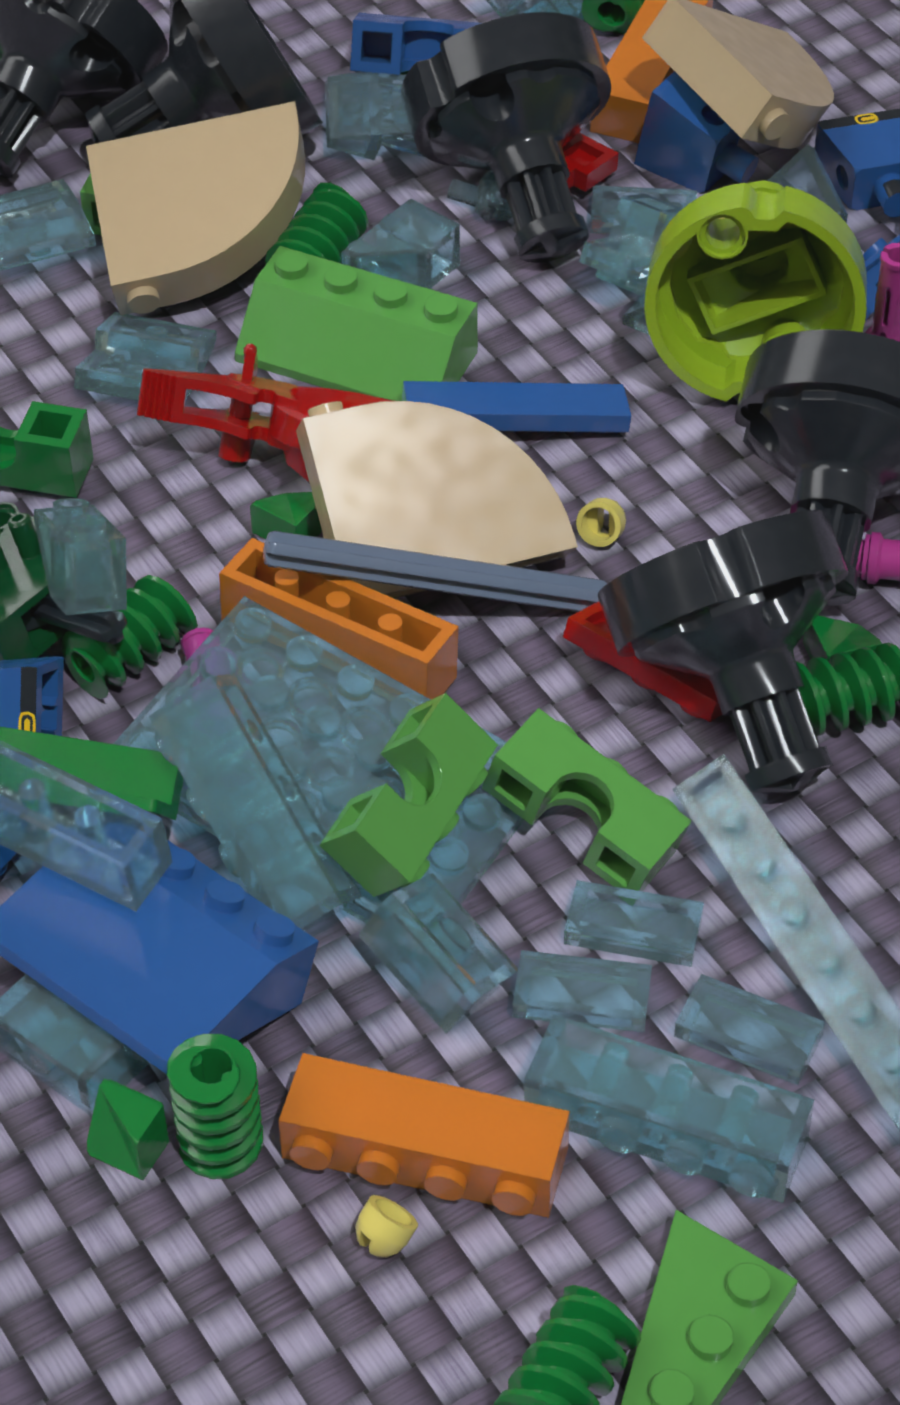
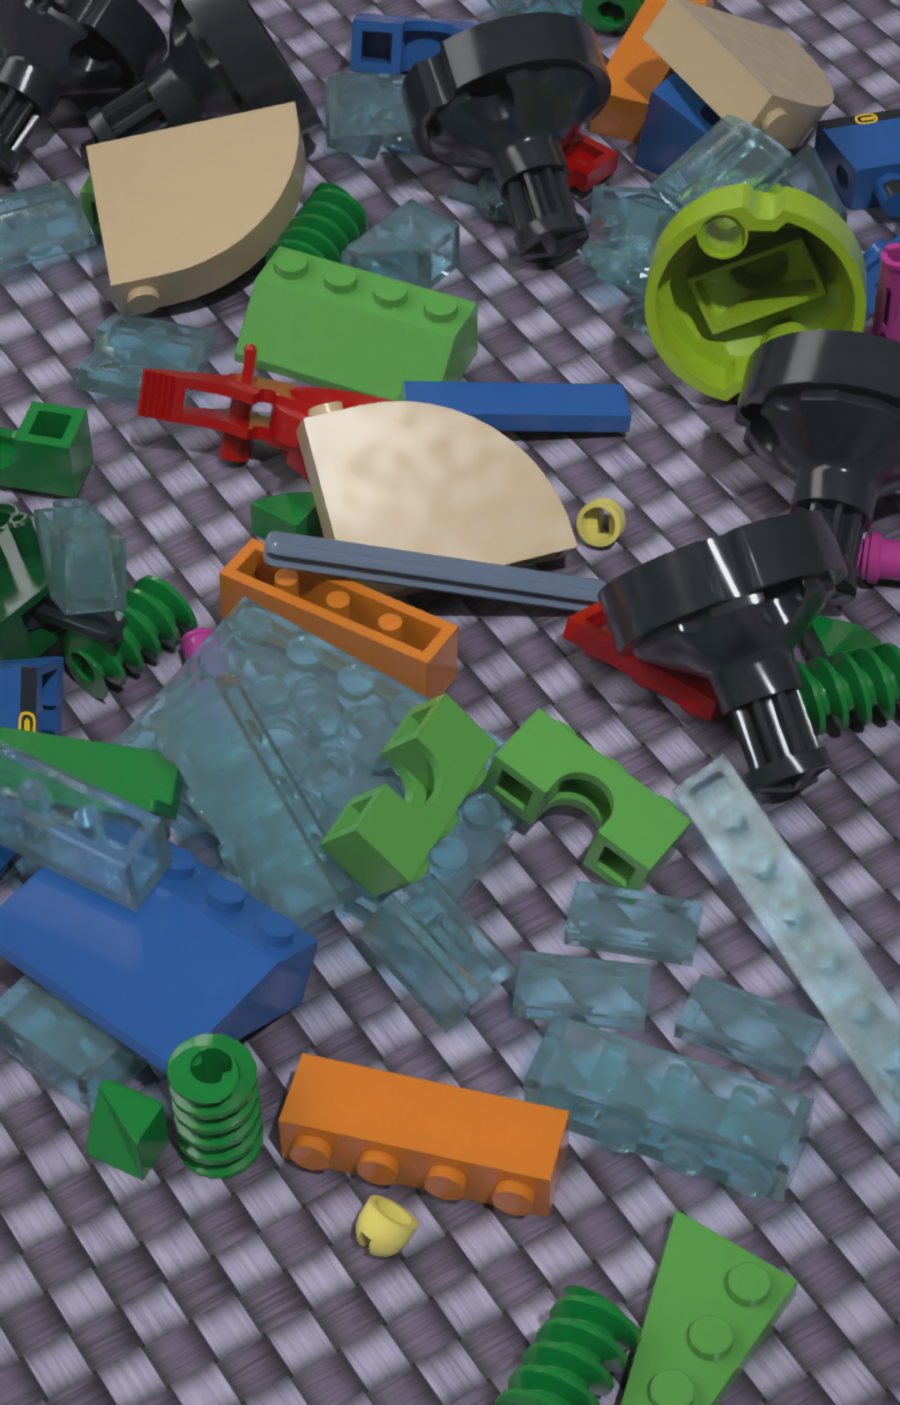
(724, 156): none -> clear light blue slope

